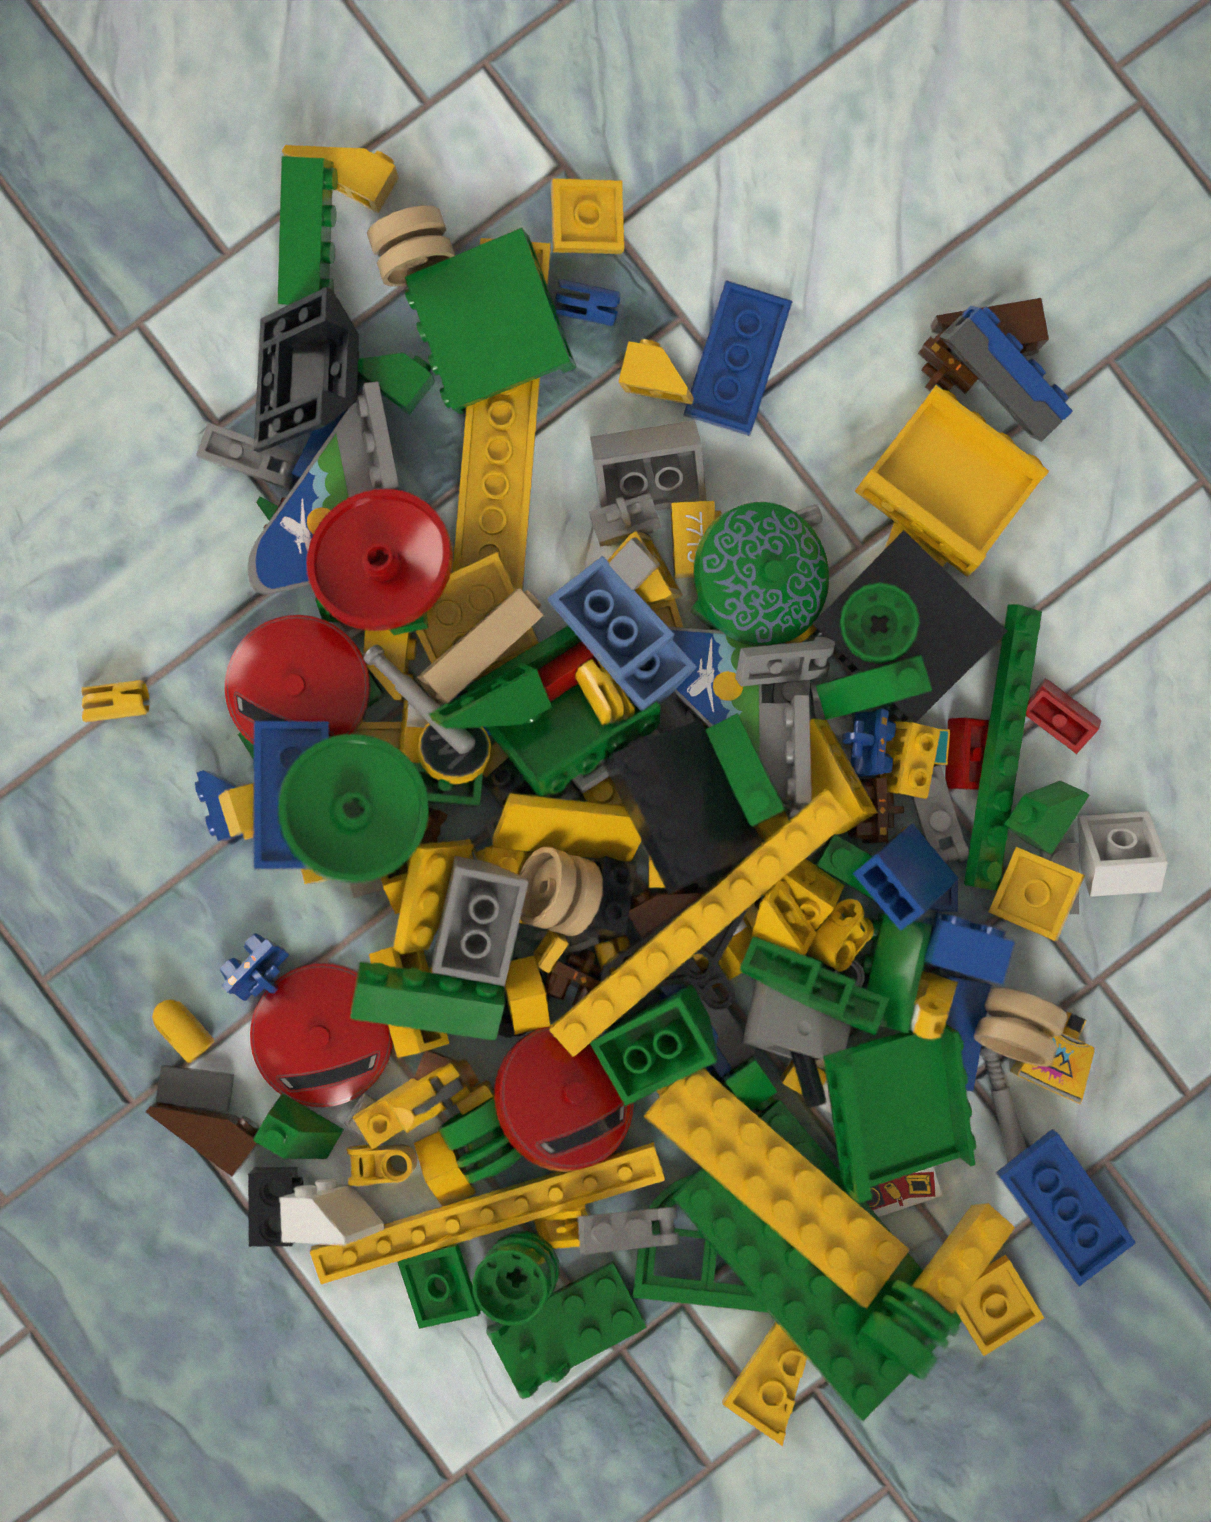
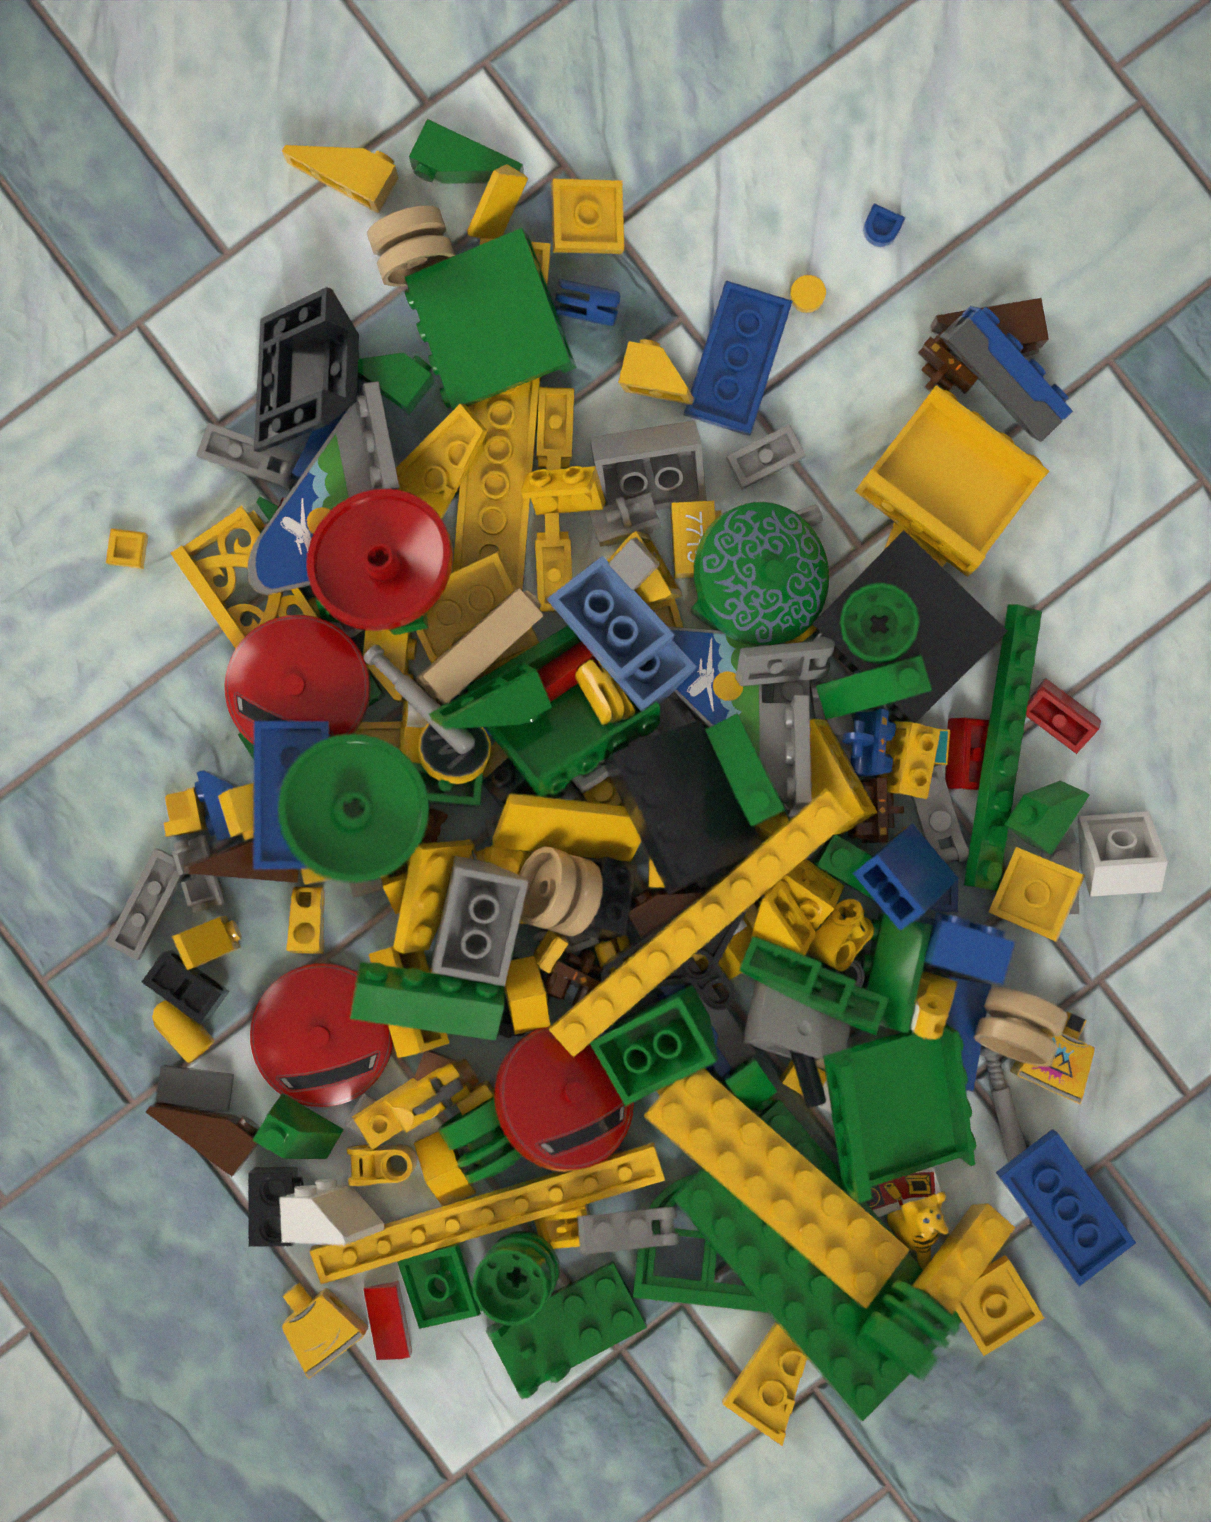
(114, 701): yellow arm -> none
(127, 548): none -> yellow tile
(146, 905): none -> light grey plate
(184, 813): none -> yellow panel
(185, 989): none -> black brick
(203, 572): none -> yellow fence
(203, 890): none -> light grey hinge
(207, 941): none -> yellow slope
(238, 863): none -> reddish brown slope
(256, 971): blue hips -> none
(305, 227): green brick -> none
(306, 920): none -> yellow leg
(319, 1327): none -> yellow torso
(388, 1321): none -> red slope
(442, 459): none -> yellow wing
(454, 158): none -> green slope
(497, 203): none -> yellow slope
(552, 560): none -> yellow hinge
(555, 427): none -> yellow hinge
(564, 490): none -> yellow bracket
(765, 456): none -> light grey plate
(807, 293): none -> yellow tile
(882, 226): none -> blue tile
(919, 1225): none -> yellow animal

